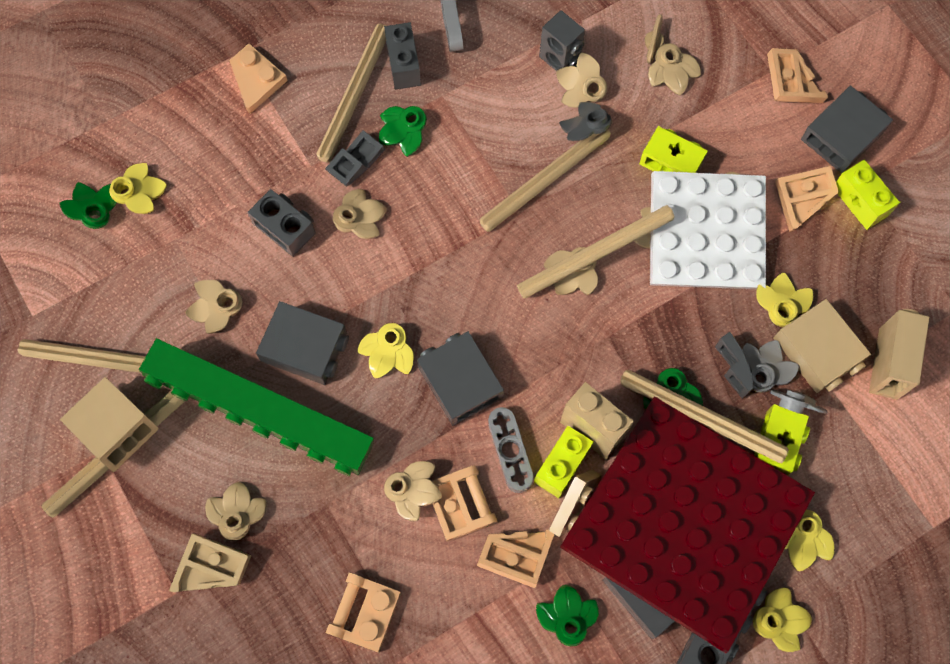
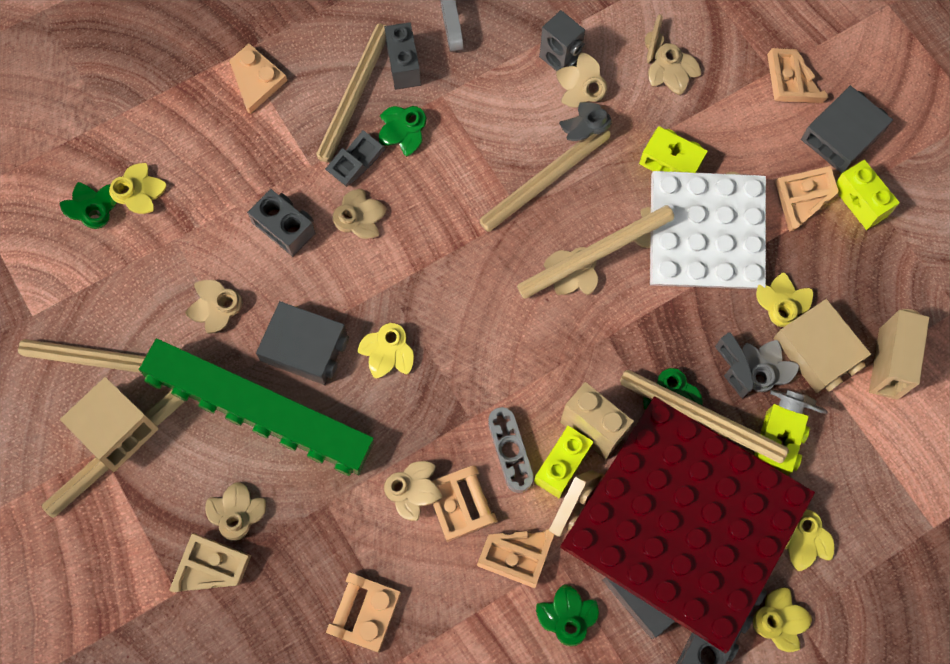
(460, 377): dark grey brick -> none

